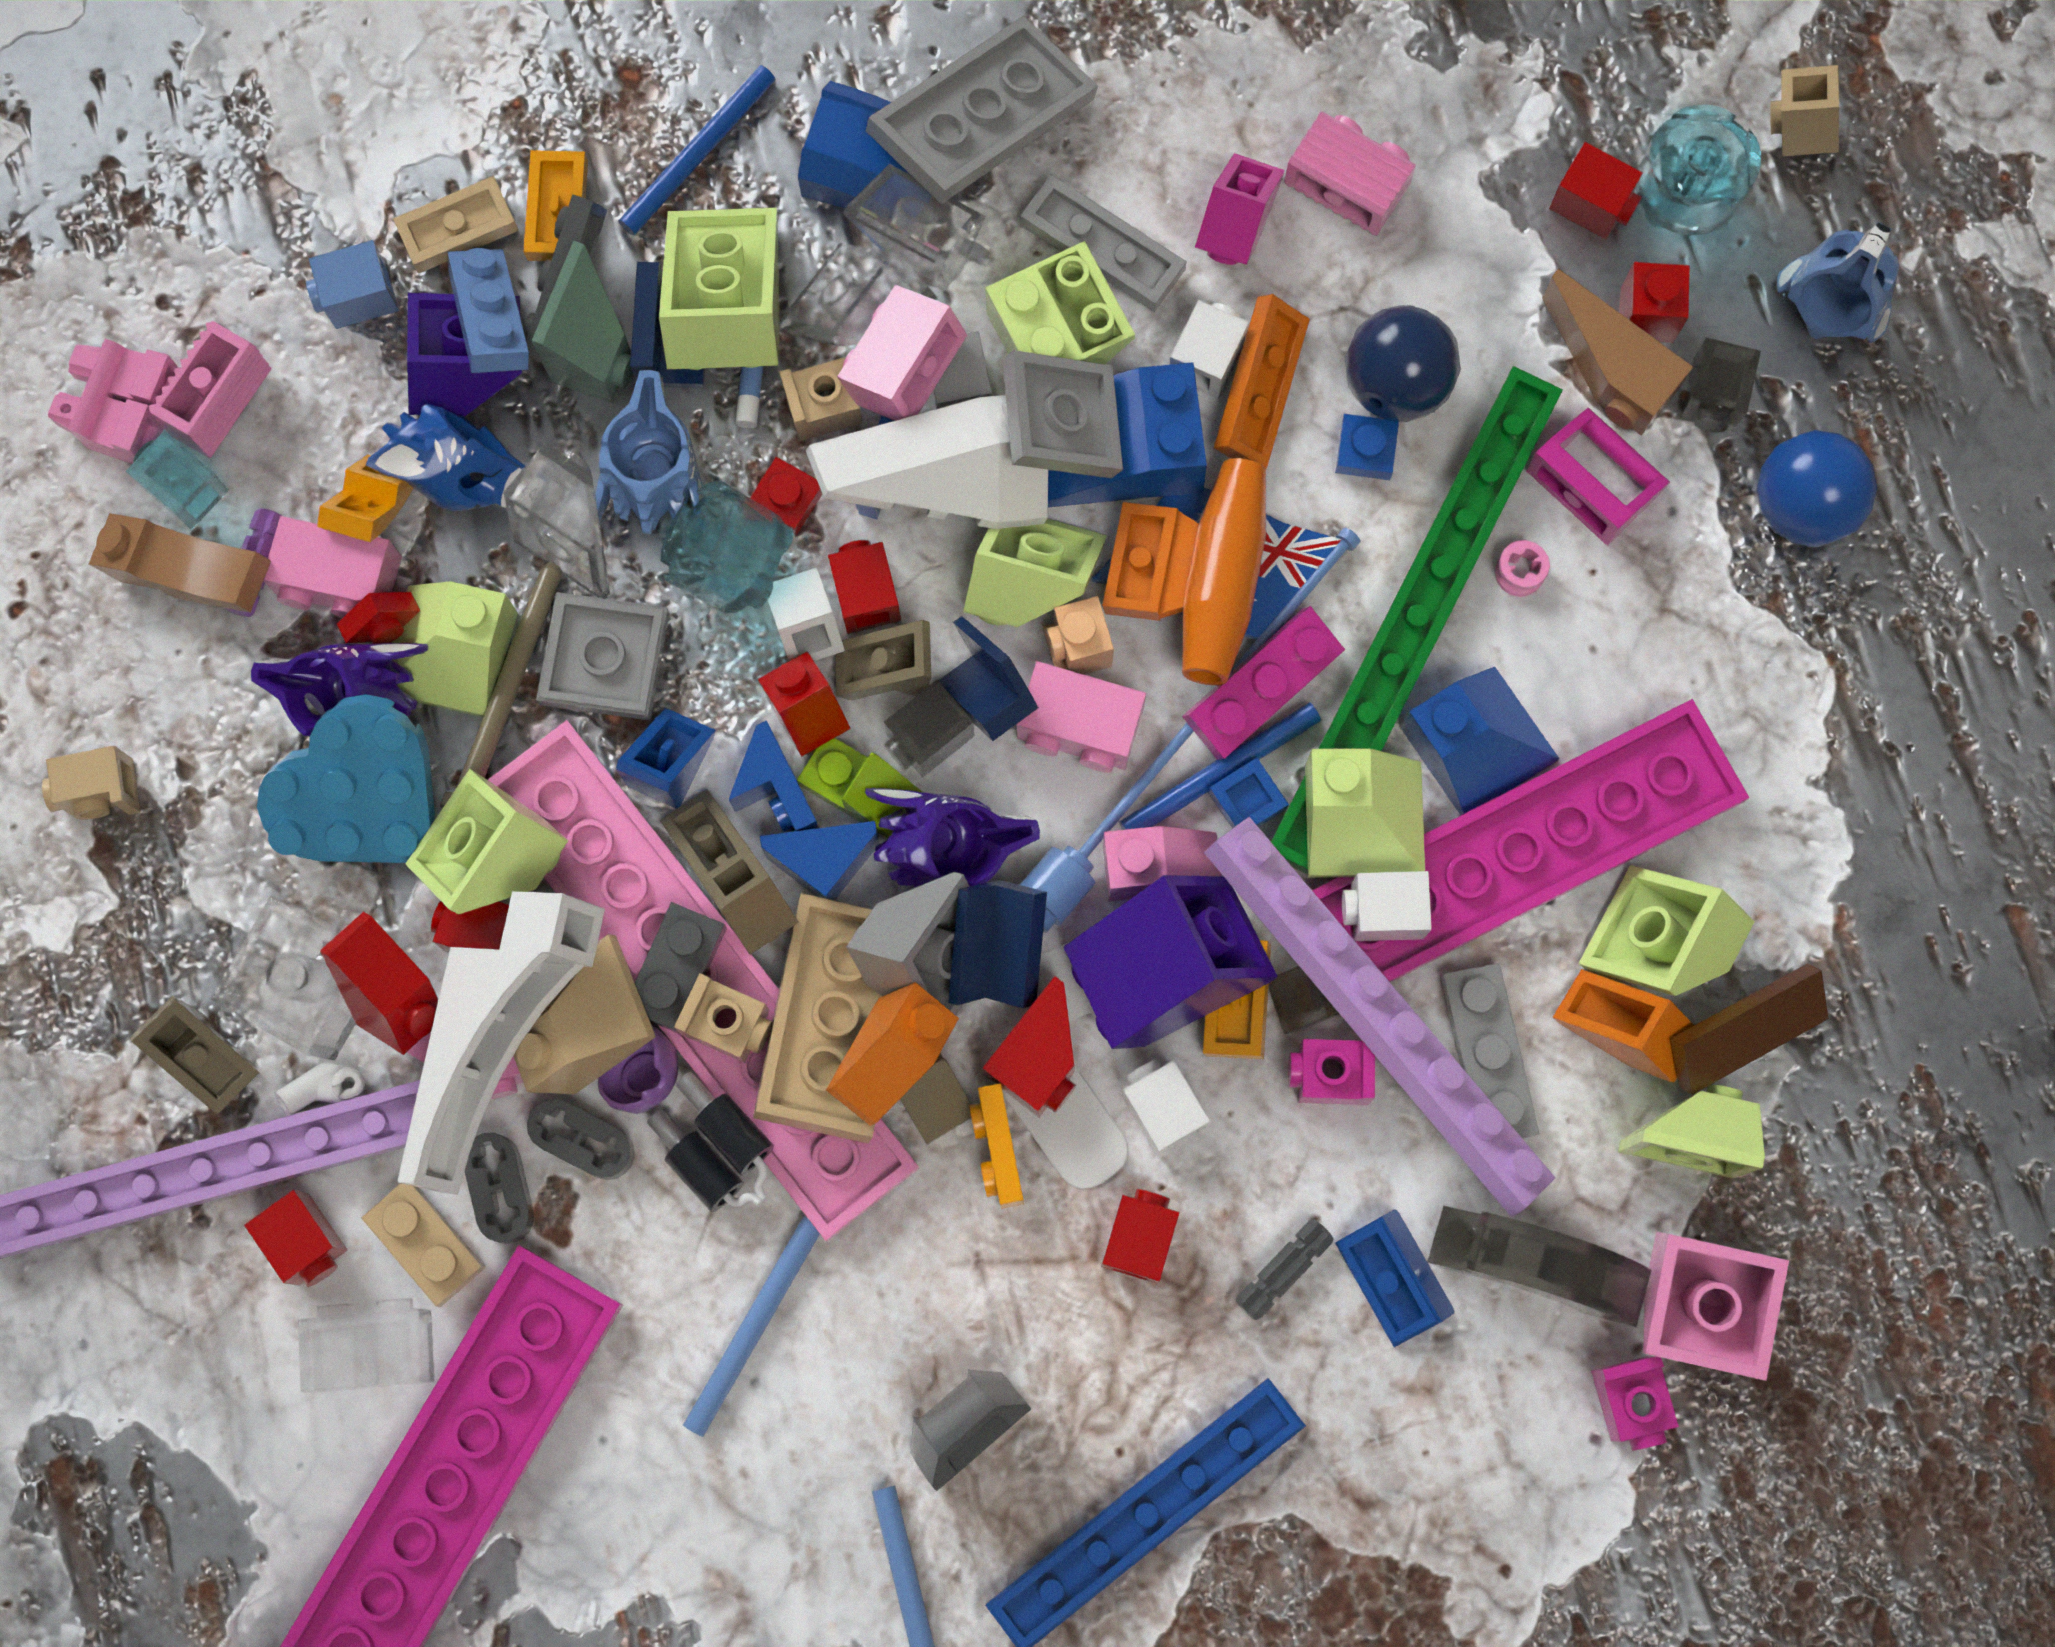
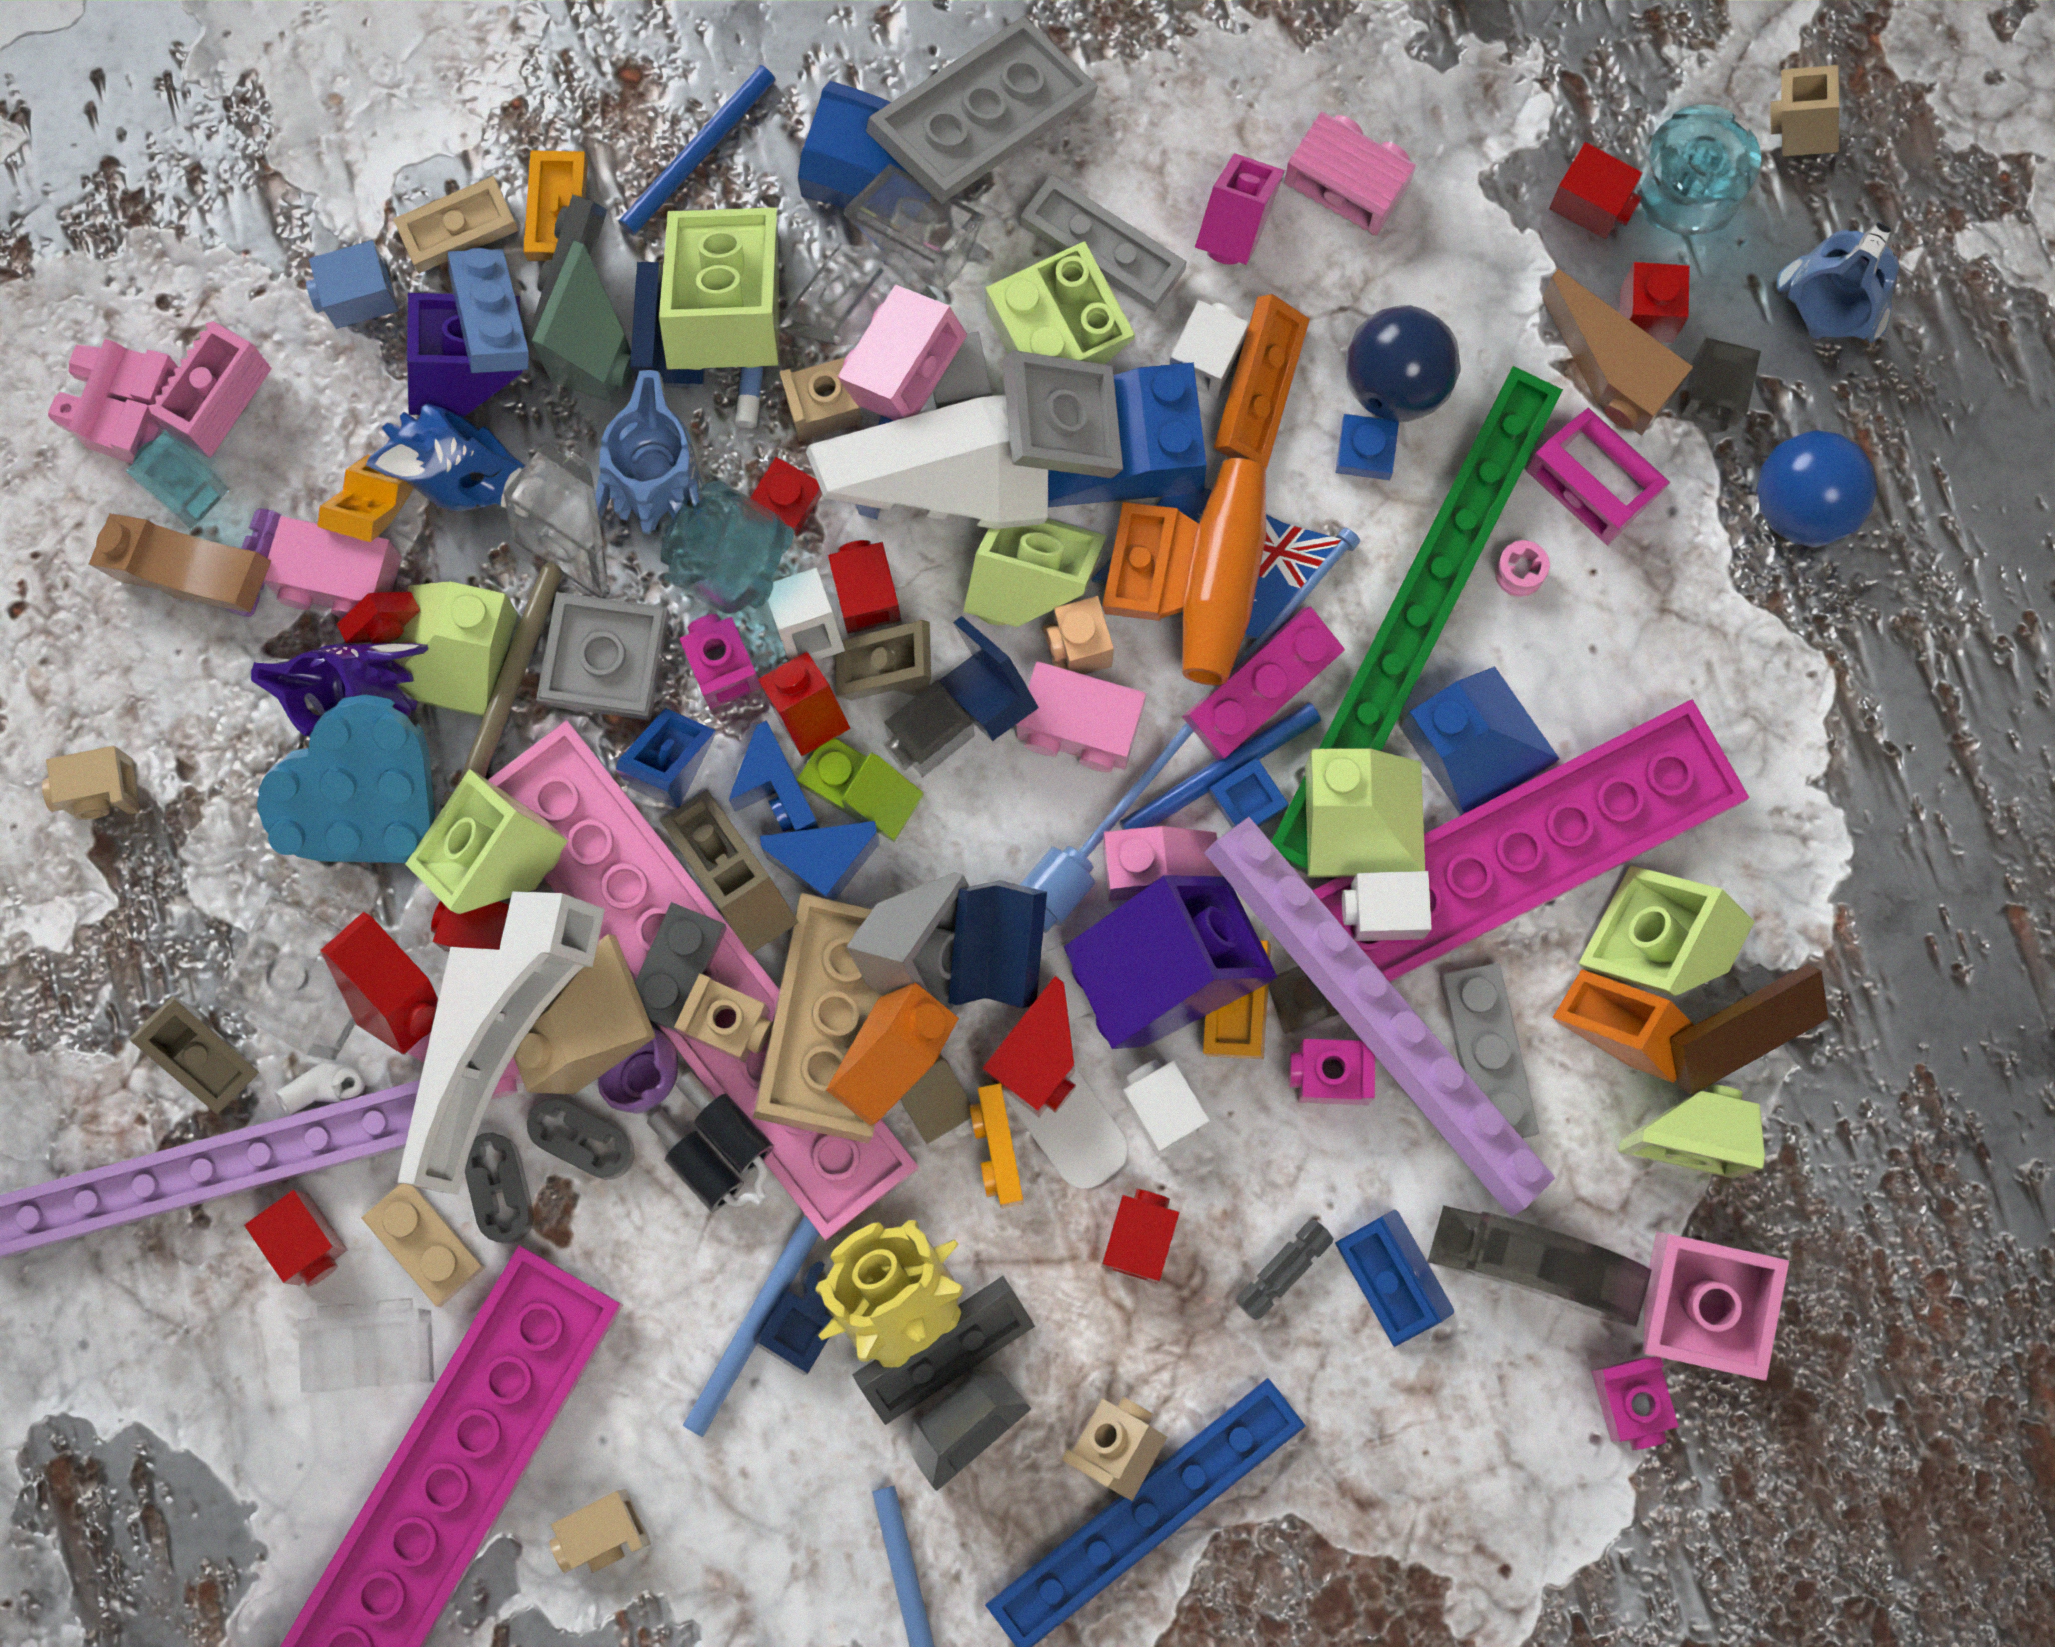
(597, 1533): none -> tan brick
(721, 678): none -> dark pink brick
(795, 1325): none -> dark blue plate
(890, 1292): none -> light yellow brick
(947, 836): dark purple piece -> none
(984, 1327): none -> dark grey plate
(1117, 1447): none -> tan brick

